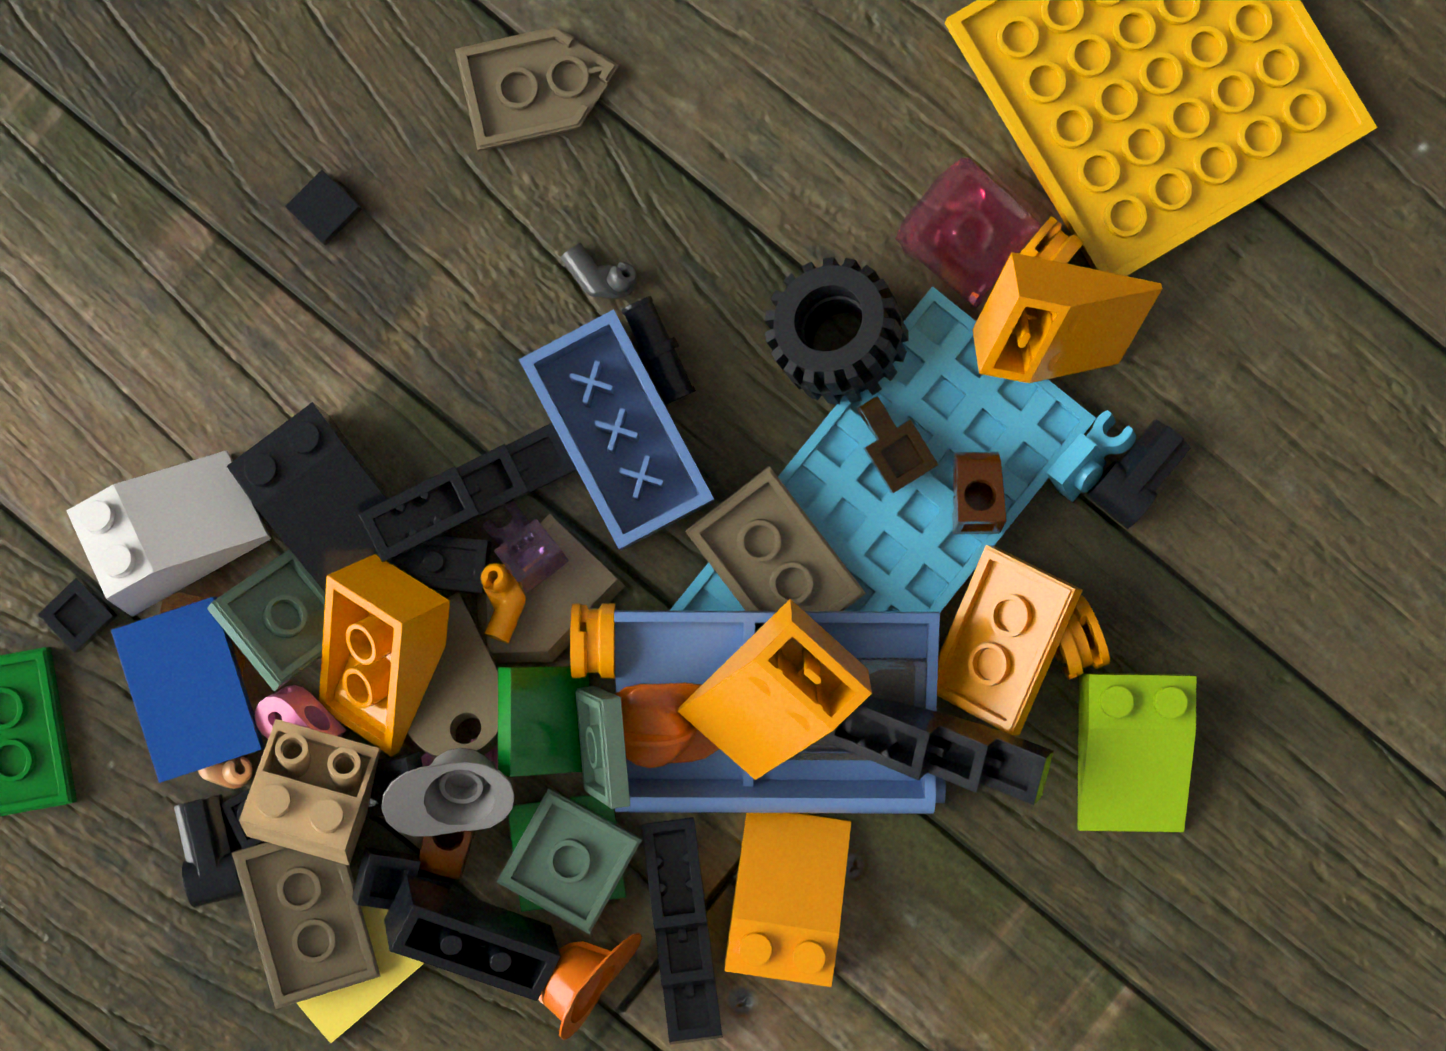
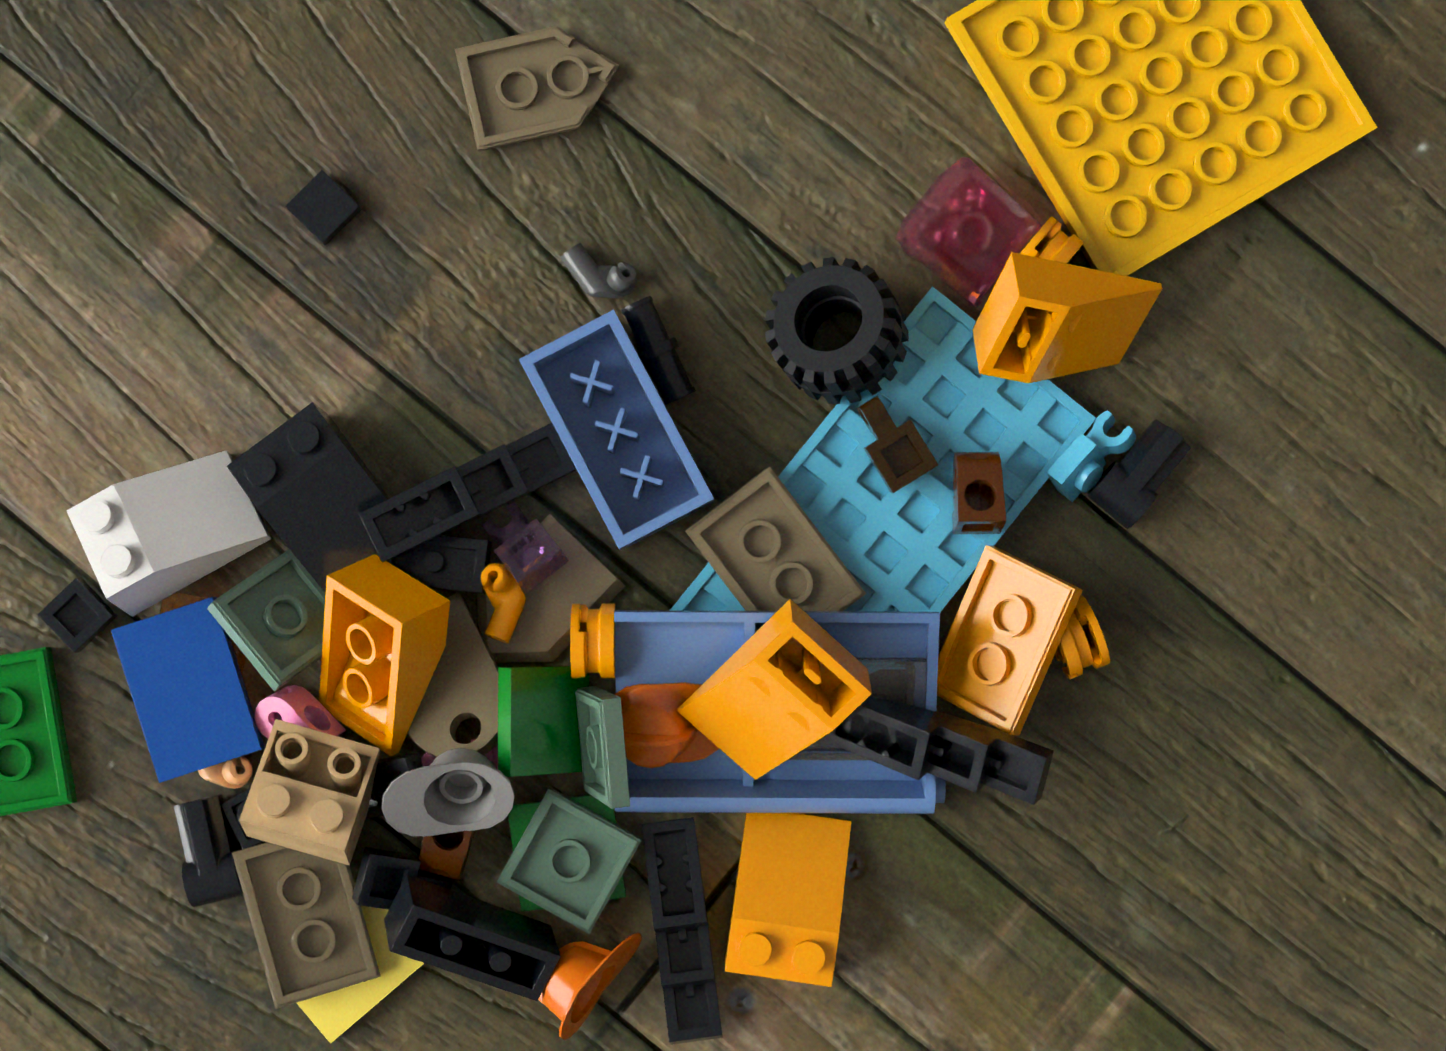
(1135, 751): lime slope -> none

